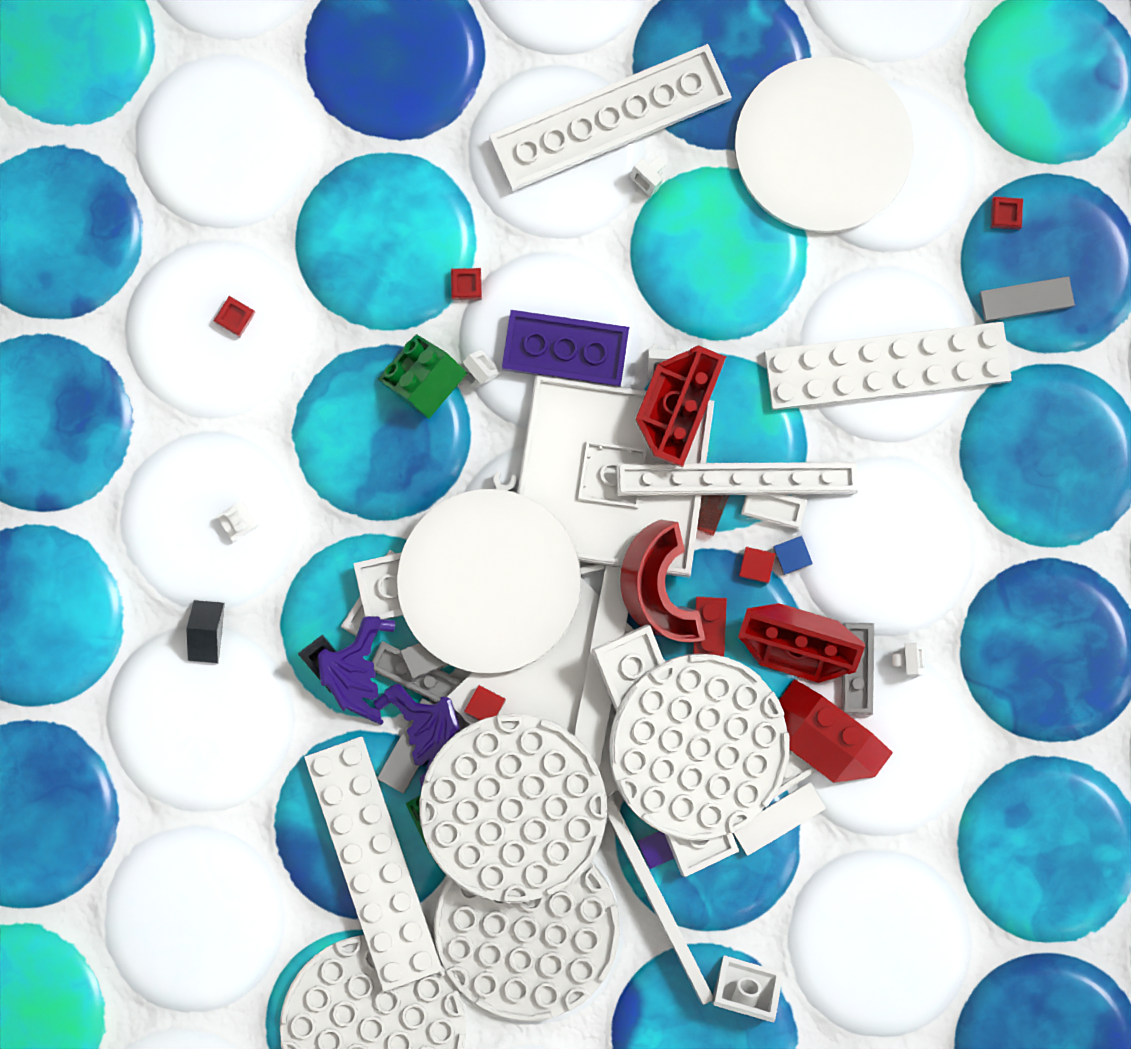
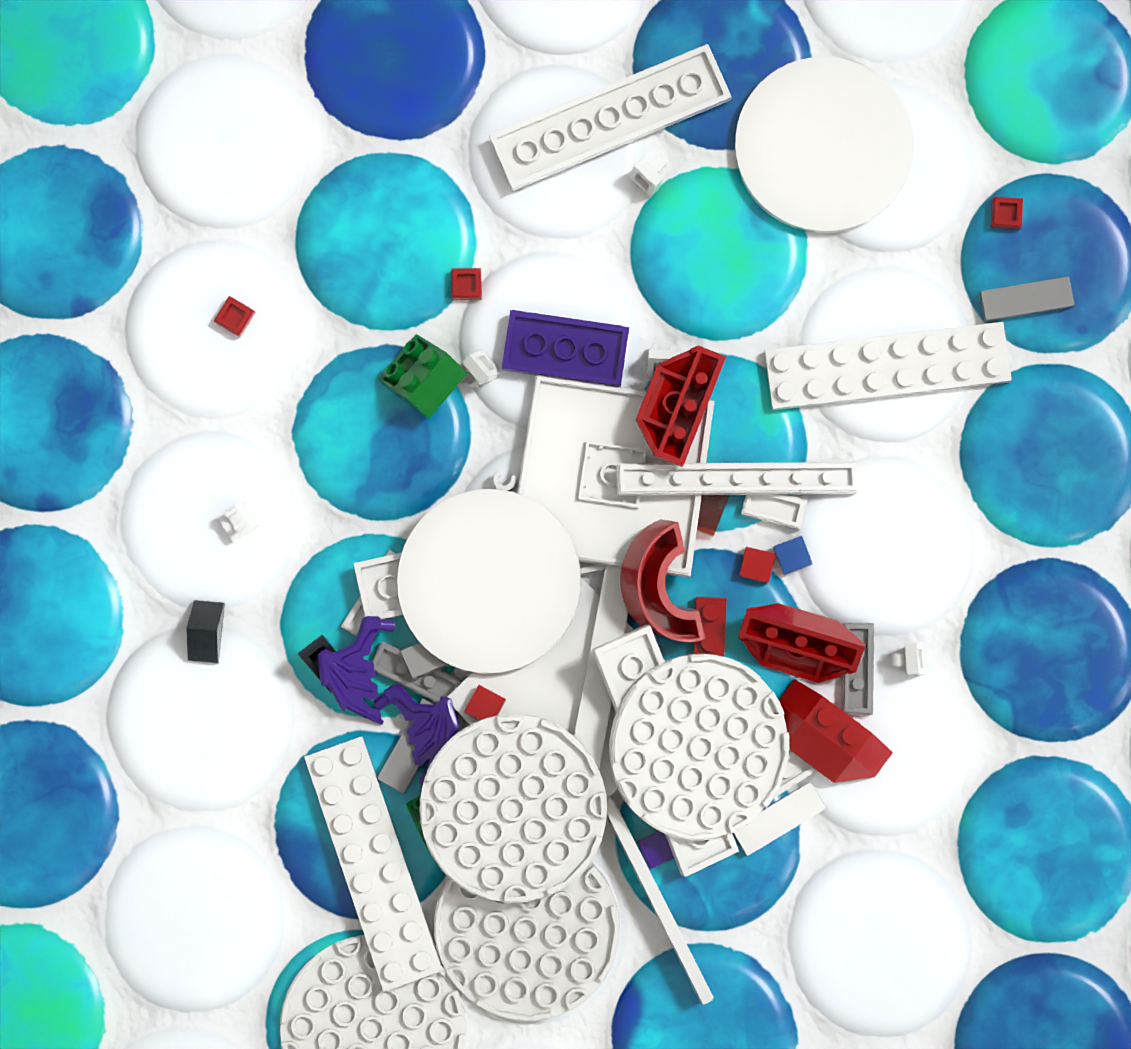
(747, 989): white slope -> none

